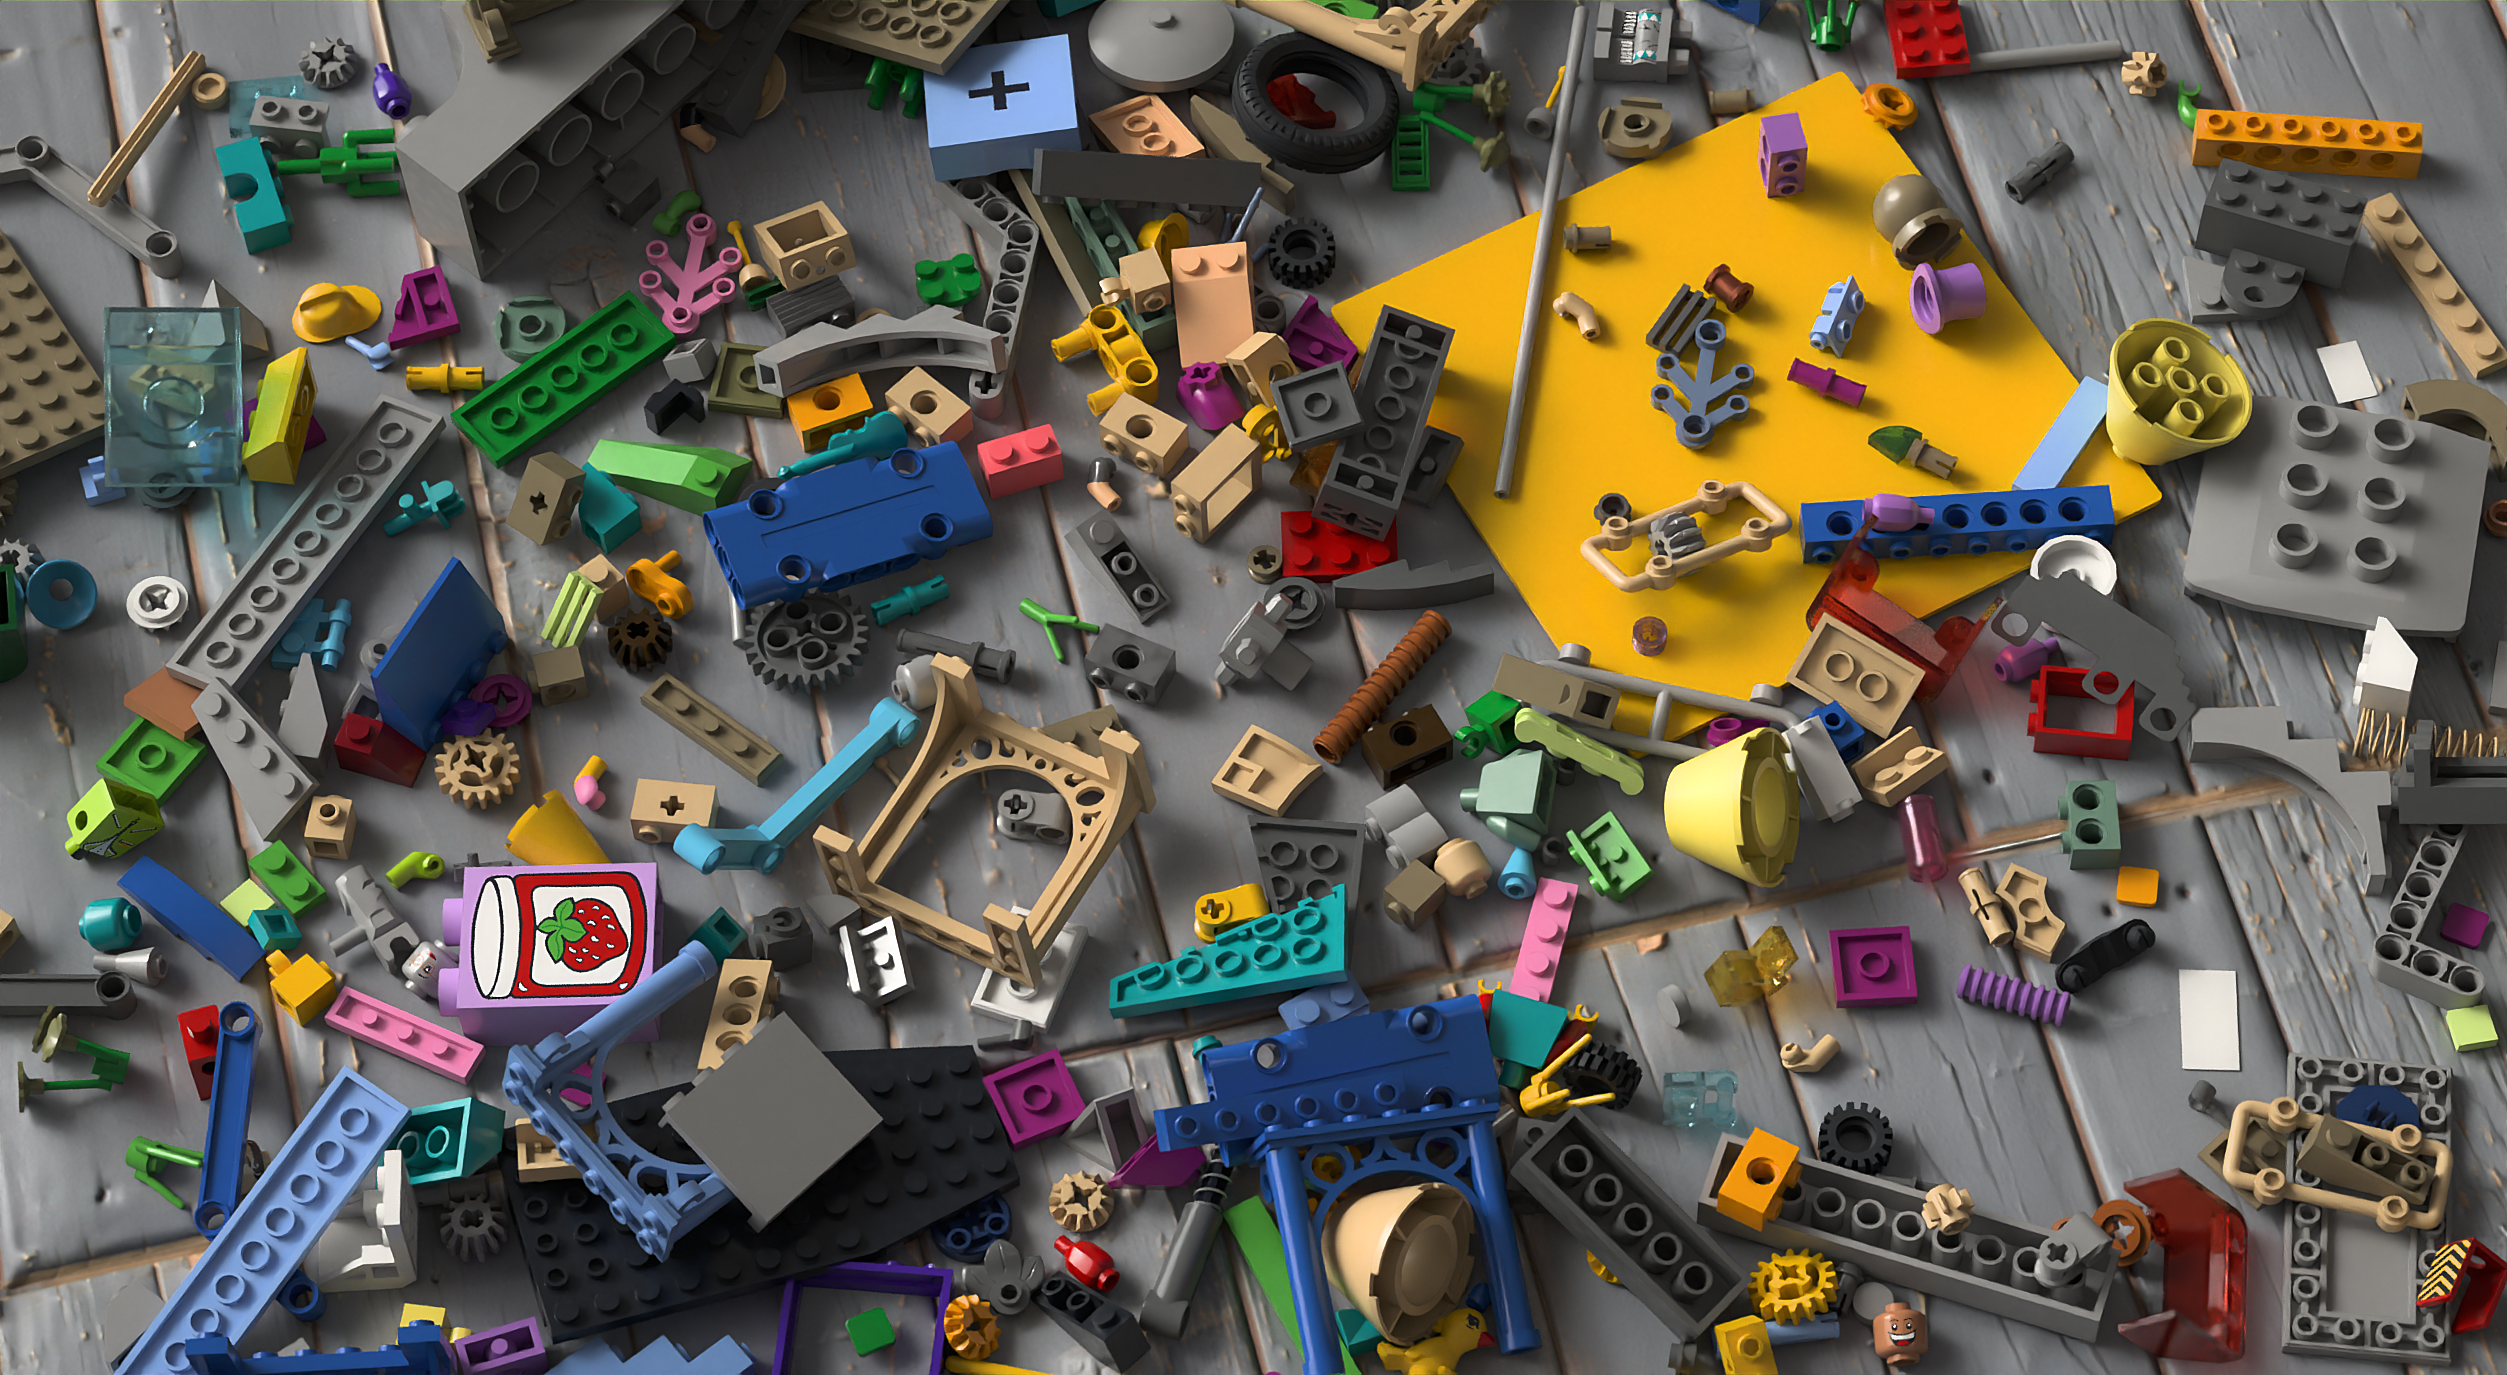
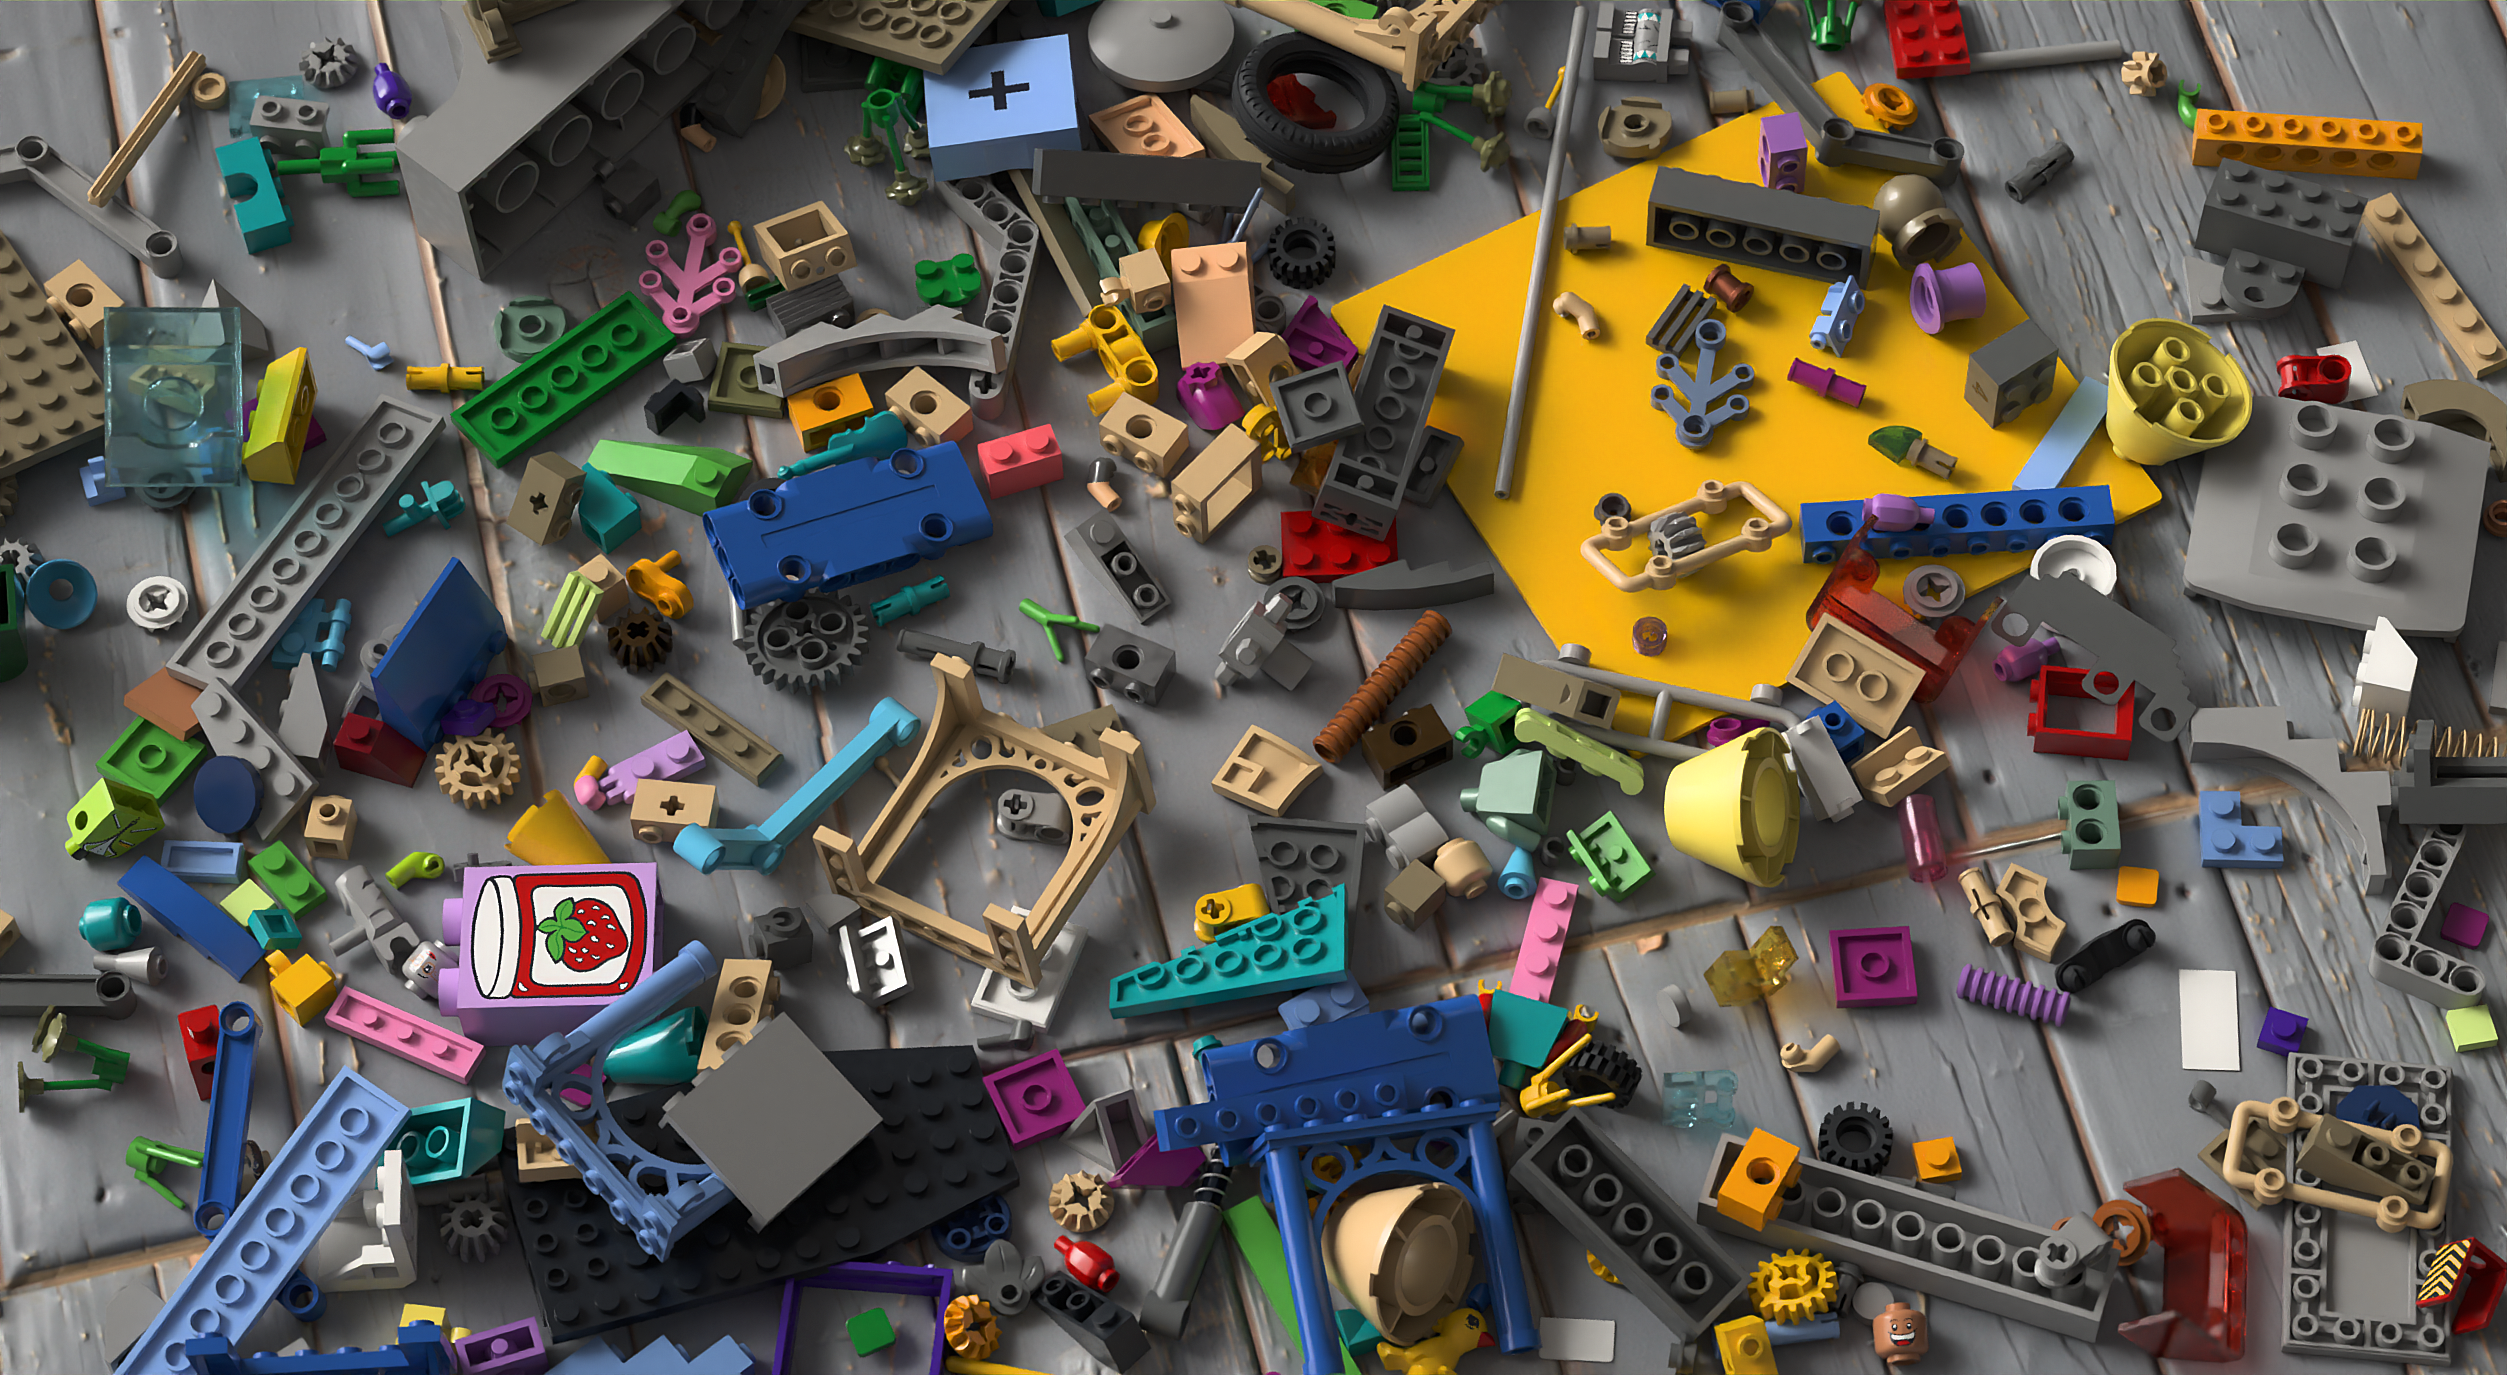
(80, 299): none -> tan brick
(204, 861): none -> light blue tile
(228, 794): none -> dark blue tile
(334, 312): yellow piece -> none
(423, 310): magenta wing -> none
(661, 1051): none -> teal cone
(664, 762): none -> lavender hinge
(719, 934): teal slope -> none
(867, 149): none -> plant
(916, 683): light grey head -> none
(1577, 1339): none -> white sticker
(1761, 227): none -> dark grey brick
(1831, 136): none -> dark grey piece
(1937, 1160): none -> light orange plate
(1941, 580): none -> light grey gear
(1948, 1209): tan gear -> none
(2011, 373): none -> dark grey brick
(2229, 843): none -> medium blue plate
(2282, 1032): none -> dark purple plate
(2313, 378): none -> red piece

